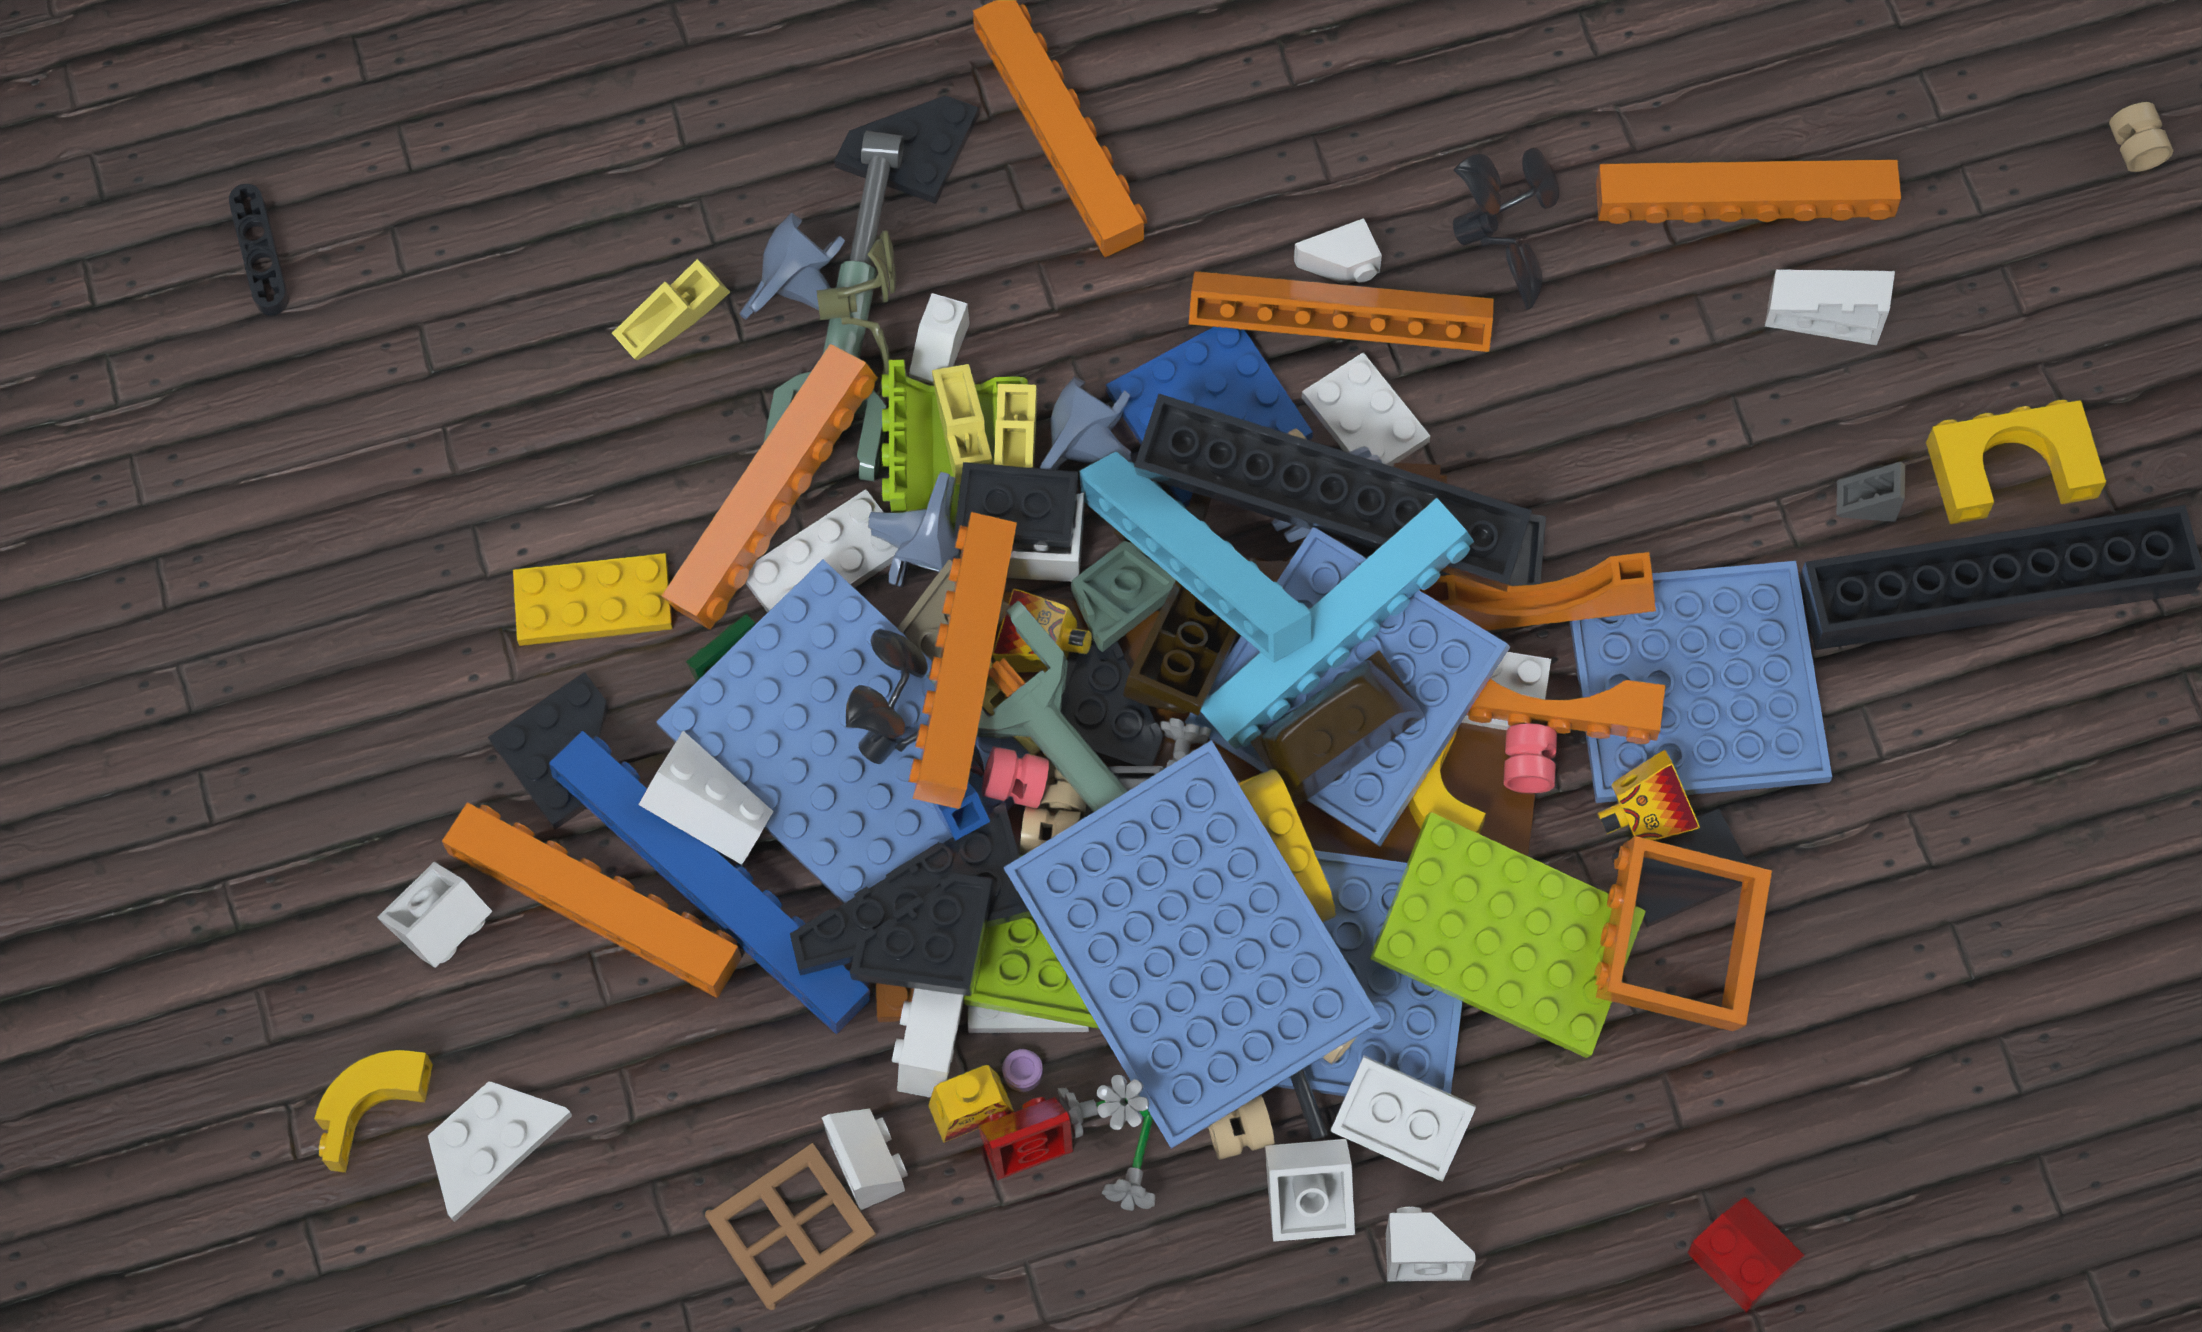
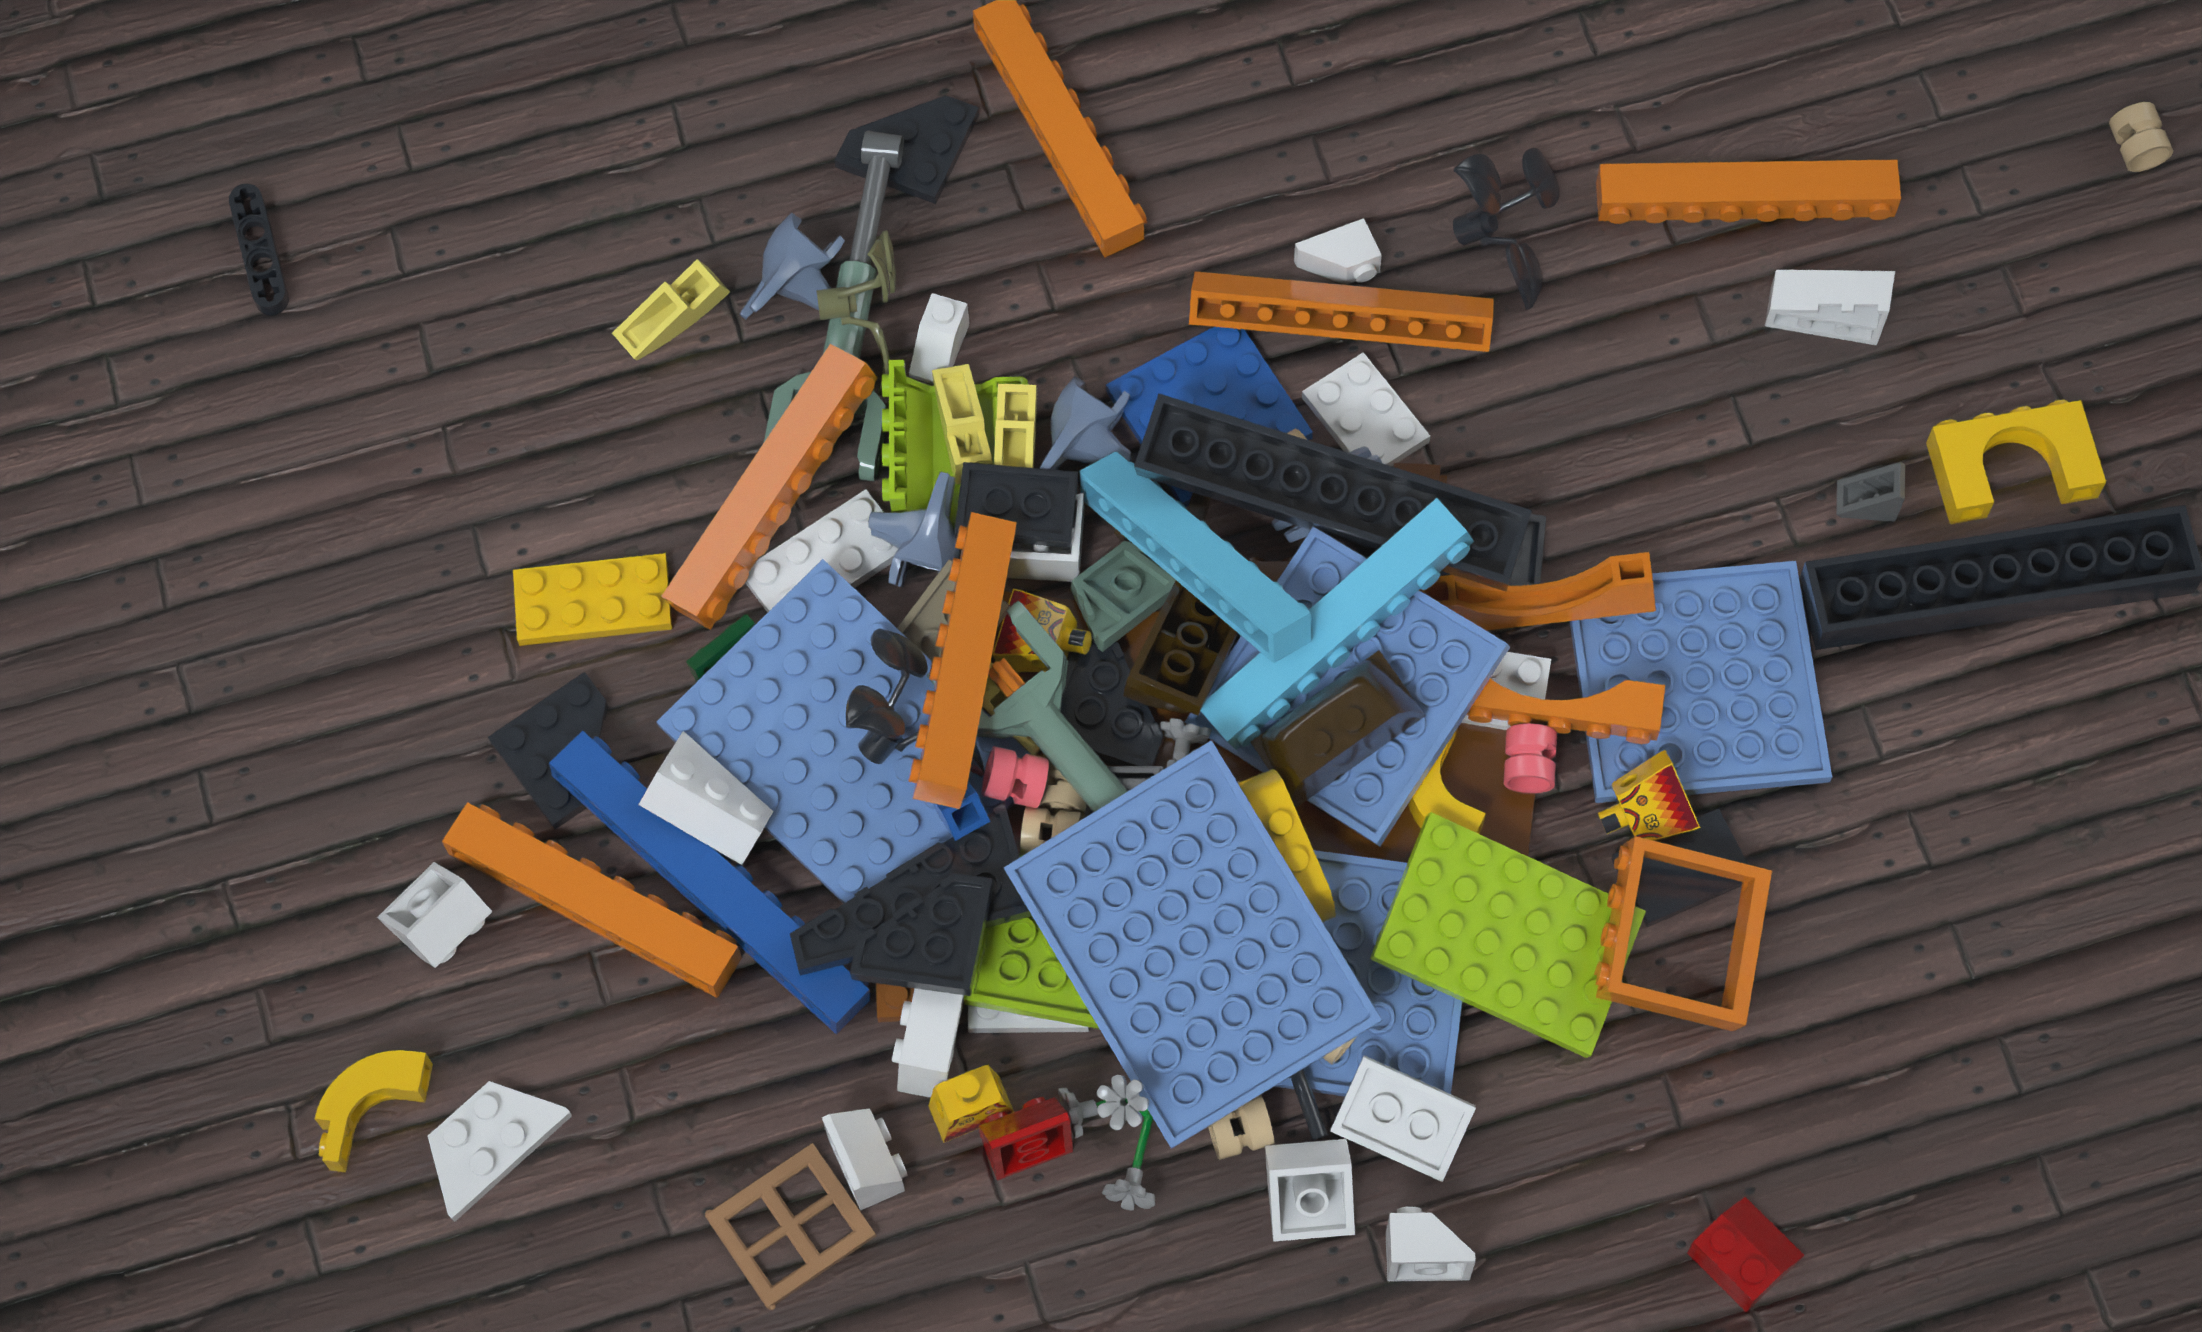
(1022, 1070): lavender tile -> none

